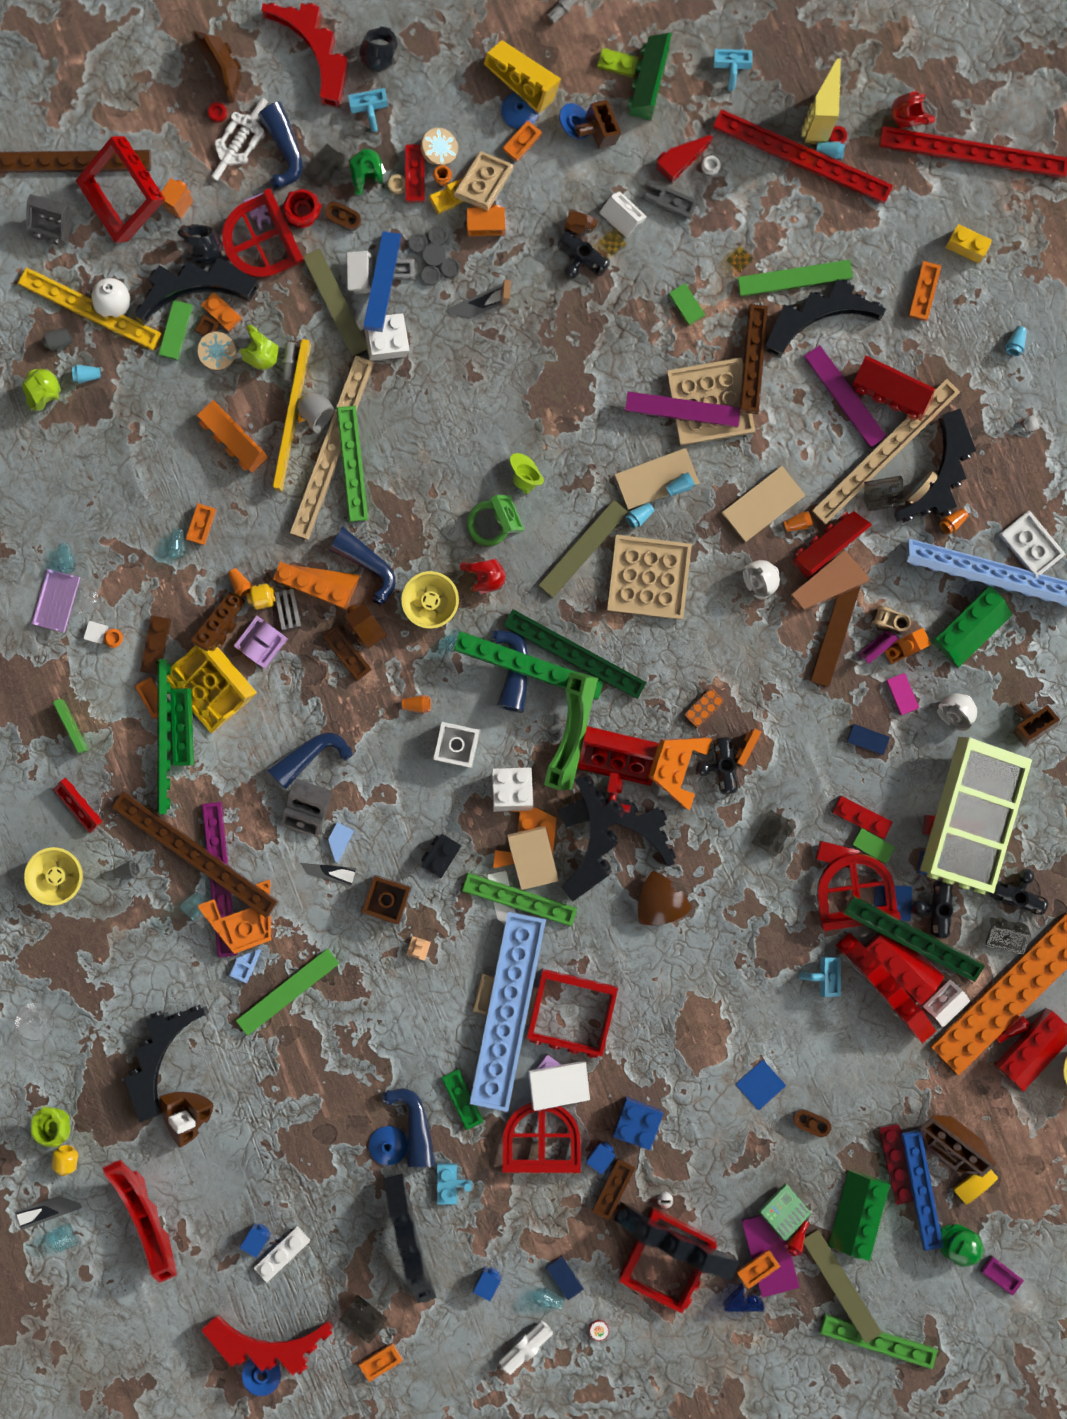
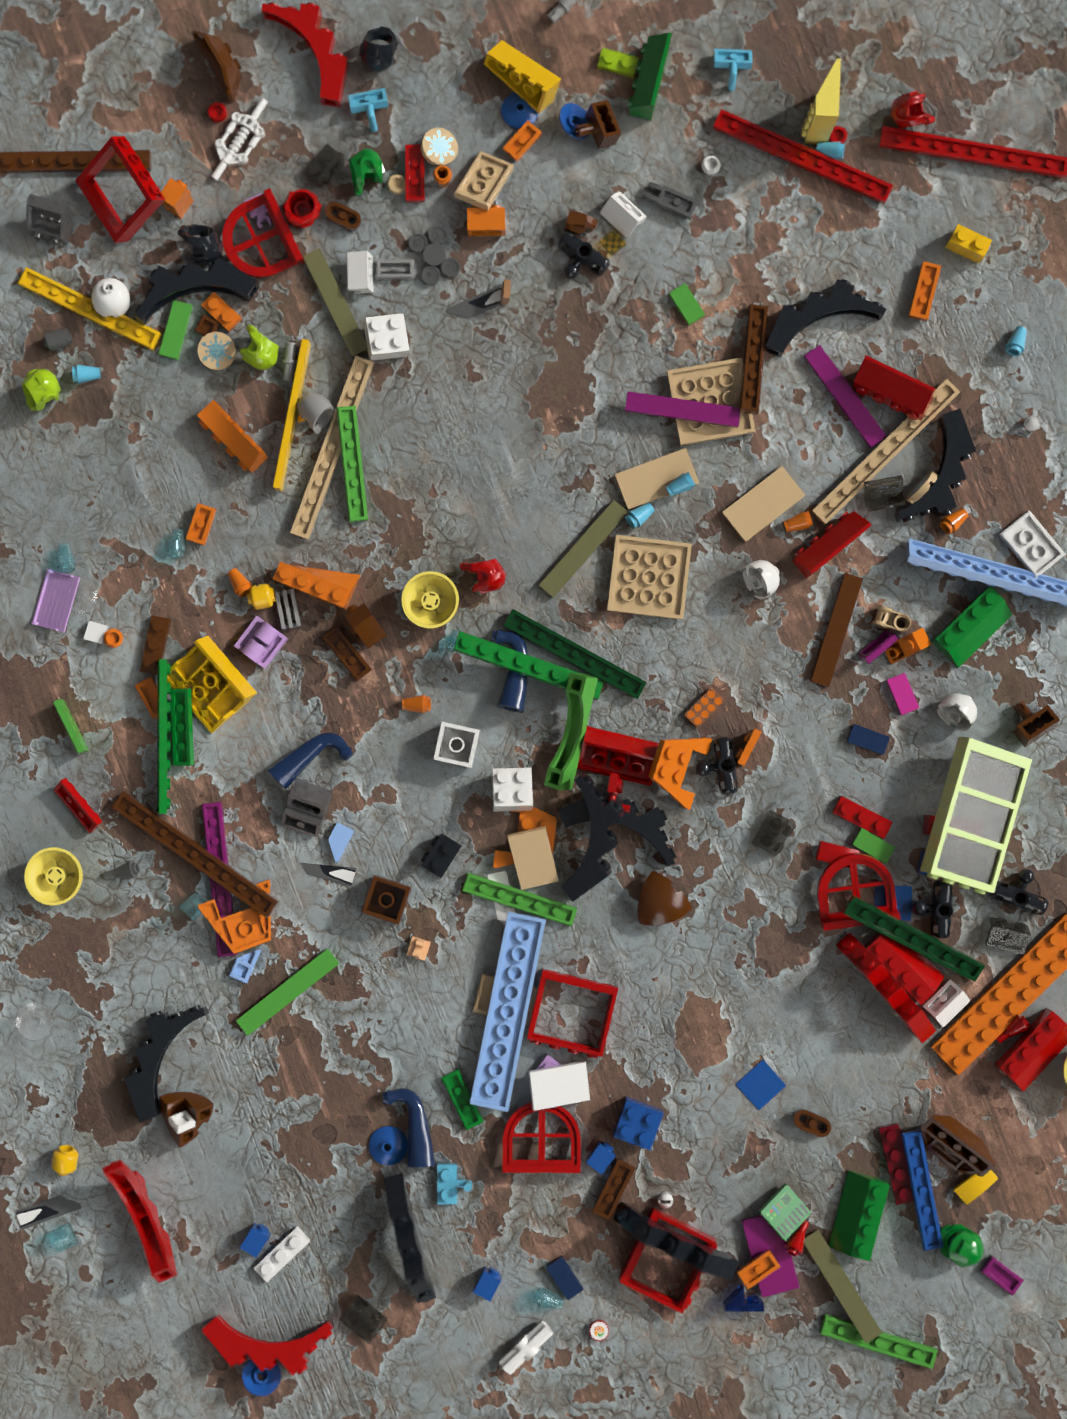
(50, 1126): lime helmet -> none
(219, 623): reddish brown bracket -> none
(279, 127): dark blue animal -> none
(356, 551): dark blue animal -> none
(380, 1362): orange plate -> none
(382, 281): blue tile -> none
(445, 198): yellow slope -> none
(505, 515): bright green tile -> none
(526, 473): lime piece -> none
(679, 158): red slope -> none
(740, 259): clear yellow tile -> none
(794, 278): bright green tile -> none
(829, 976): medium azure plate -> none
(832, 581): nougat slope -> none

